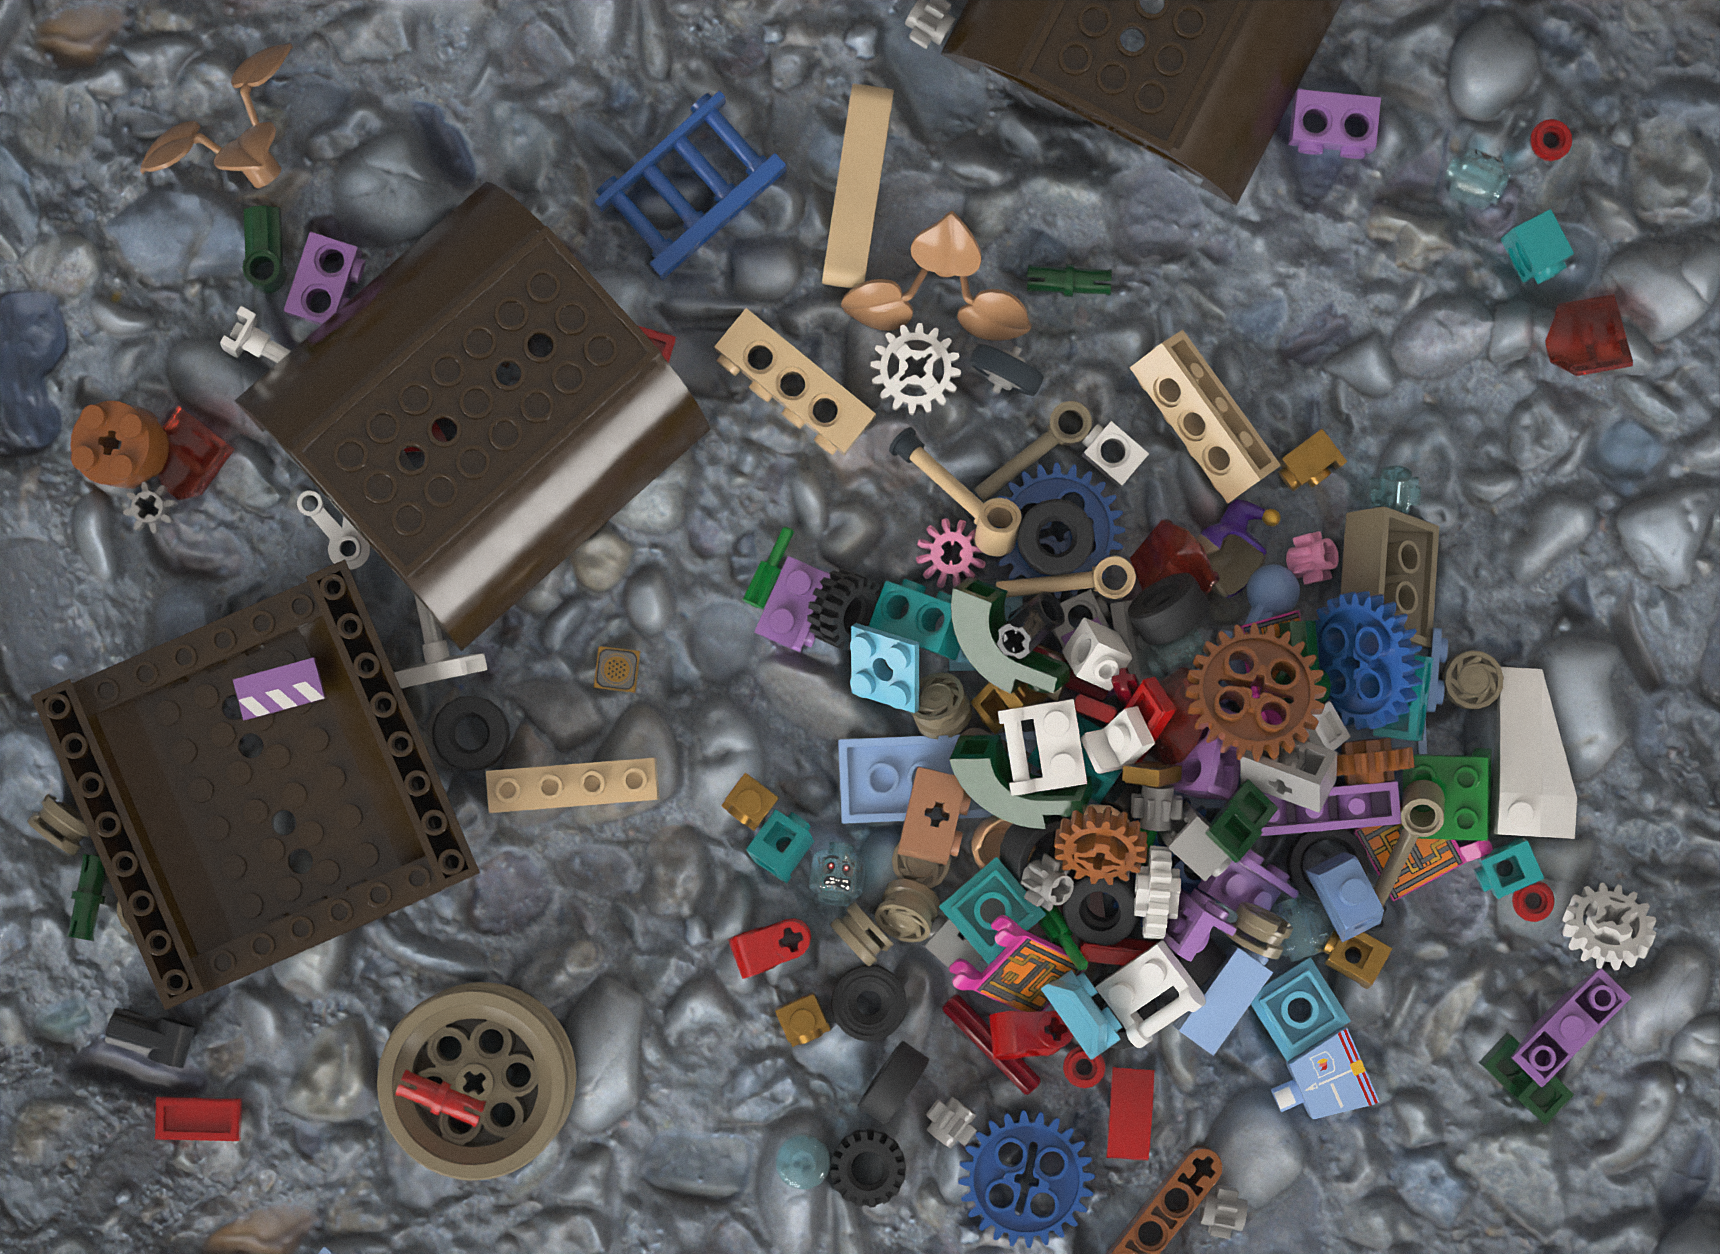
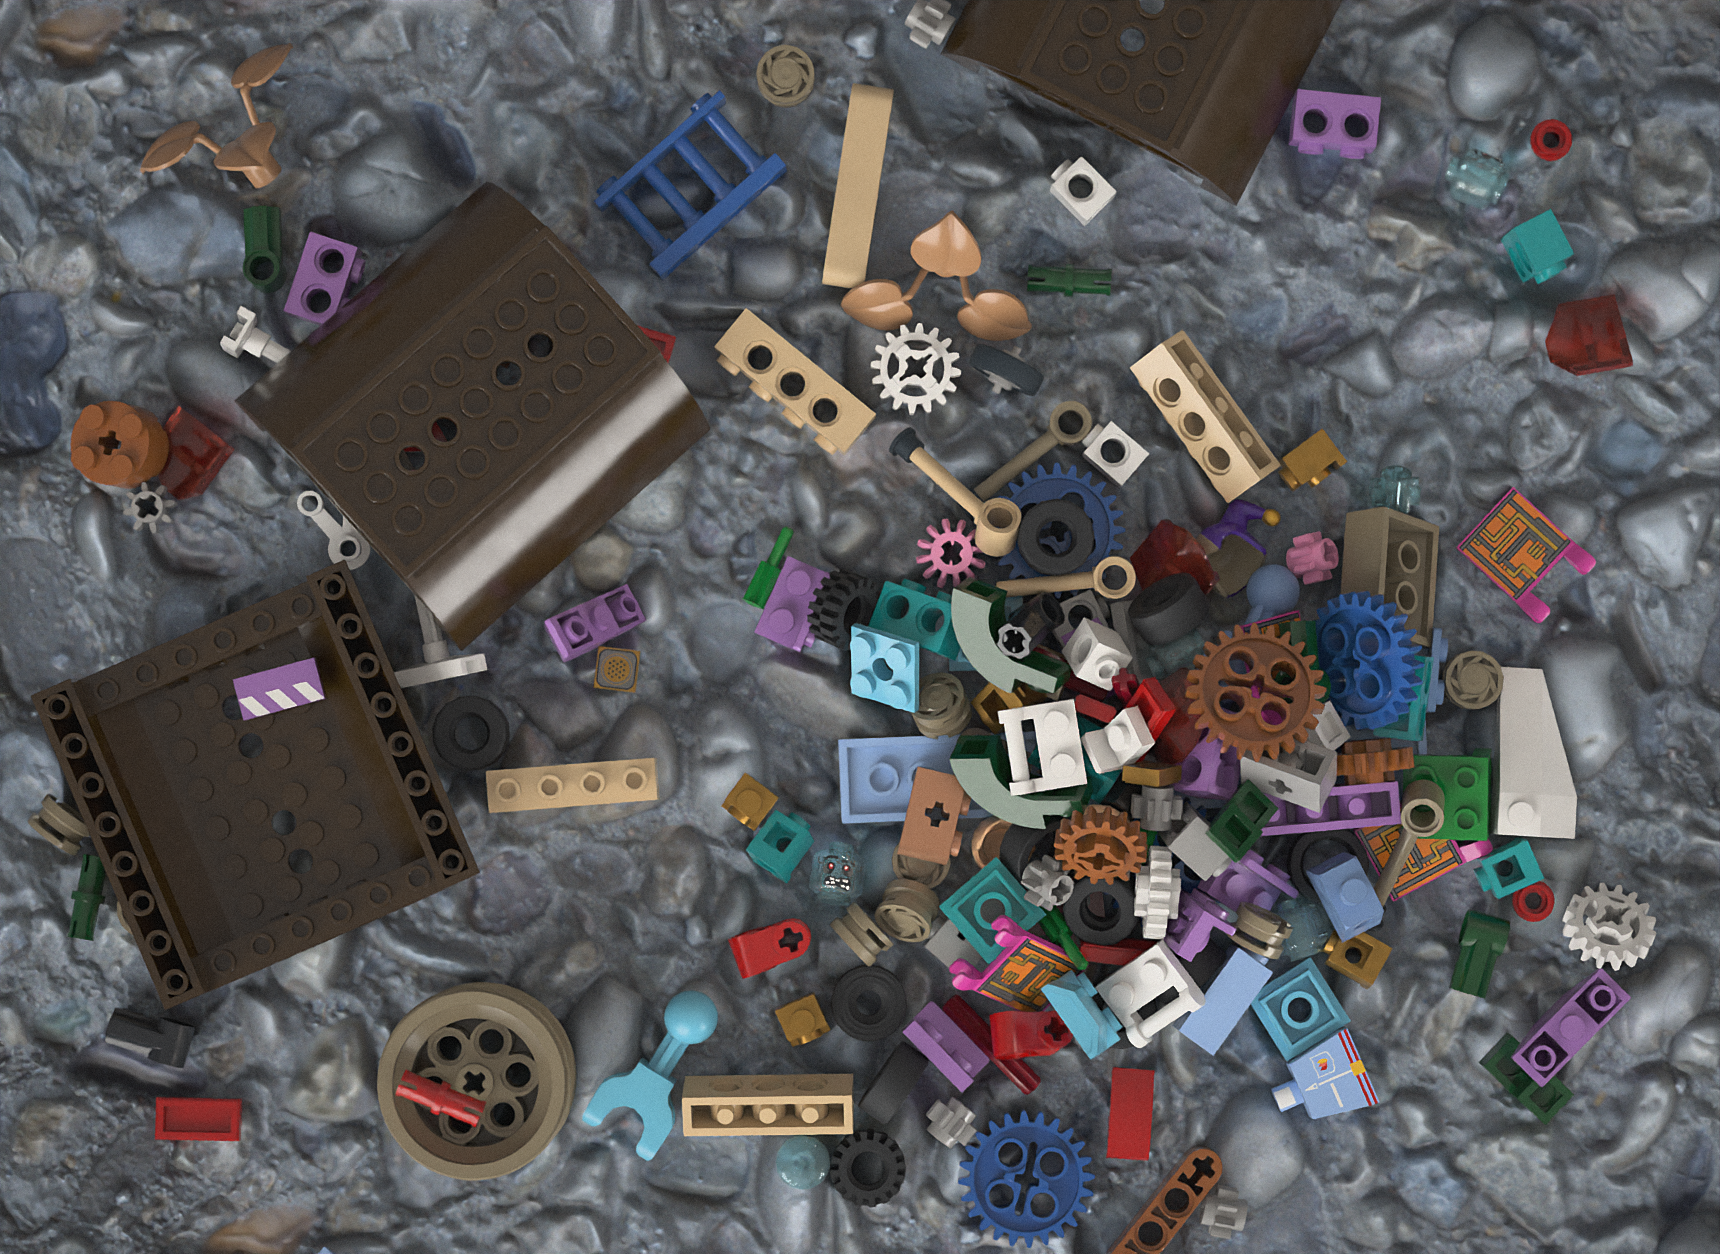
(594, 622): none -> medium lavender slope
(647, 1088): none -> medium azure piece
(768, 1104): none -> tan brick
(785, 76): none -> dark tan wheel
(945, 1045): none -> medium lavender bracket
(1080, 1080): red plate -> none
(1082, 208): none -> white brick
(1481, 941): none -> dark green piece
(1518, 547): none -> flag

